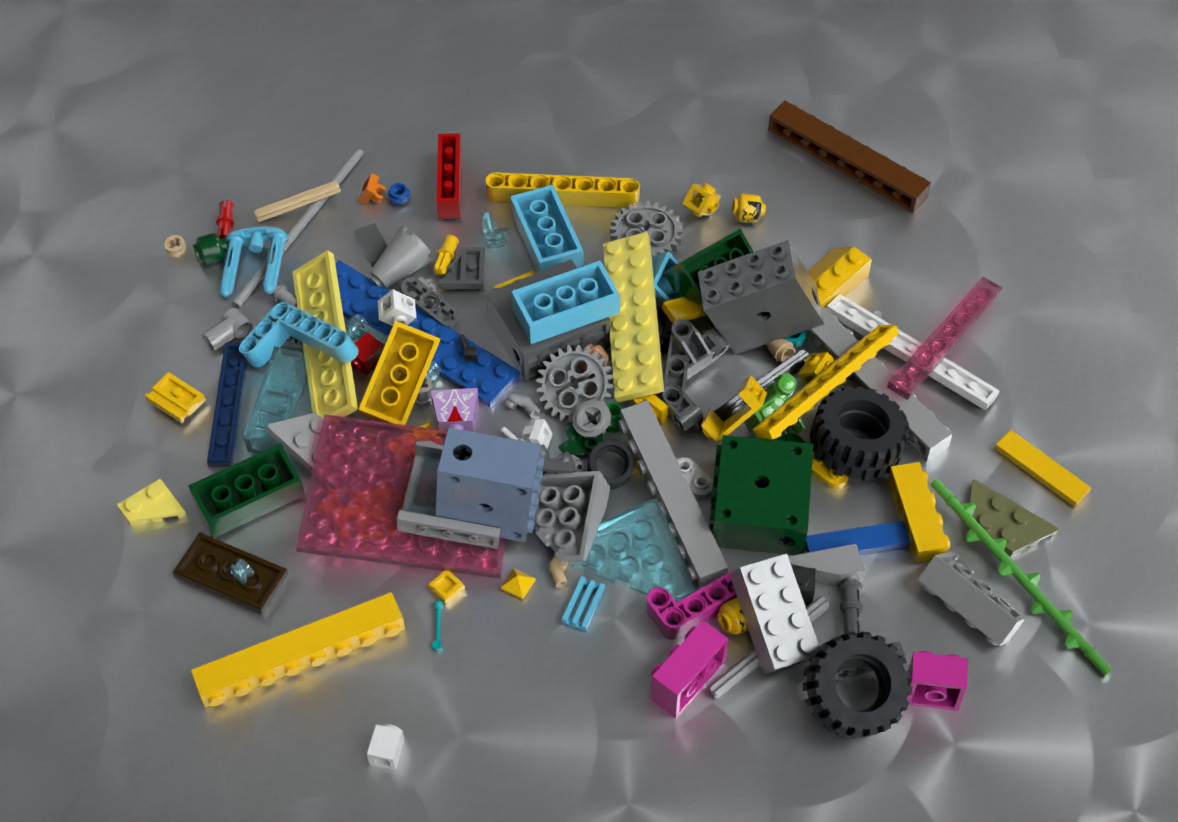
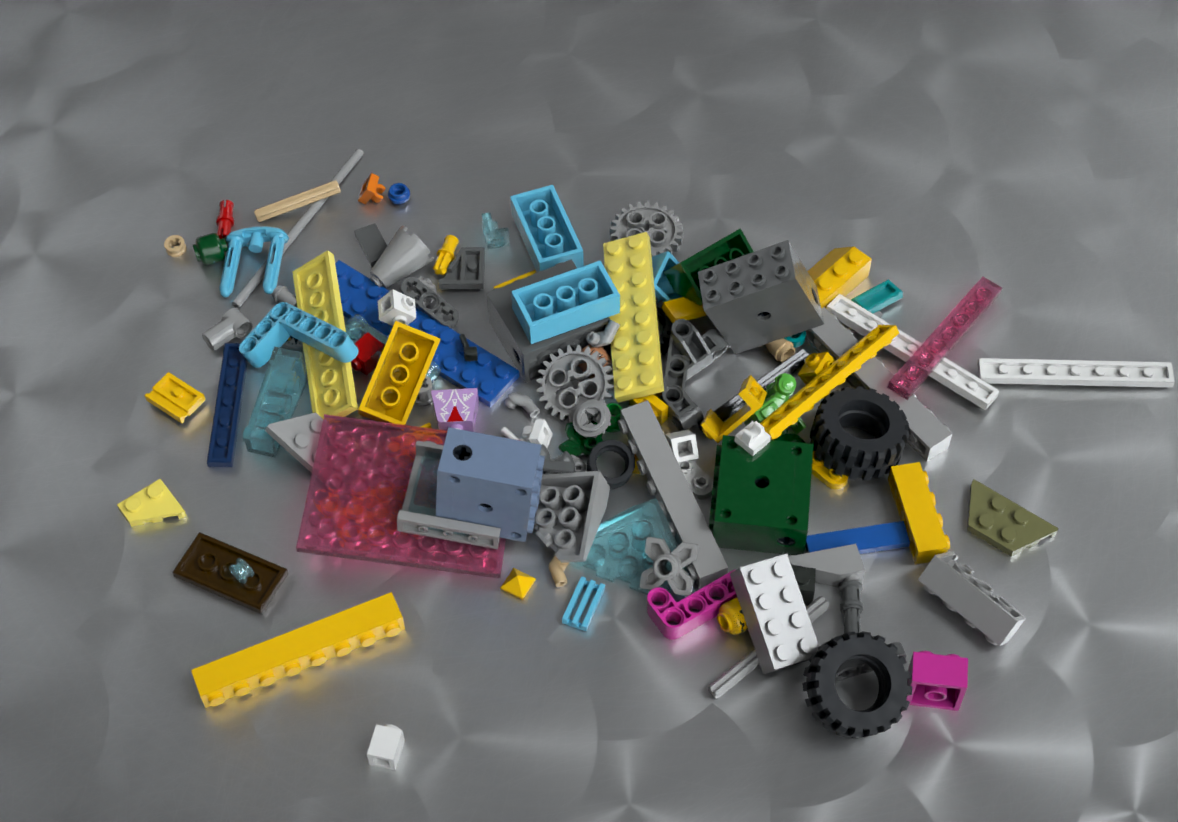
(246, 490): dark green brick -> none
(437, 644): teal hinge -> none
(446, 586): yellow tile -> none
(449, 176): red brick -> none
(570, 189): yellow beam -> none
(604, 337): none -> light grey arm
(679, 558): none -> light grey plant
(683, 445): none -> white brick
(688, 668): dark pink brick -> none
(702, 199): yellow brick -> none
(748, 208): yellow head -> none
(752, 438): none -> white tile
(849, 156): reddish brown brick -> none
(879, 296): none -> teal tile
(1028, 581): bright green plant -> none
(1042, 468): yellow tile -> none
(1076, 372): none -> white plate

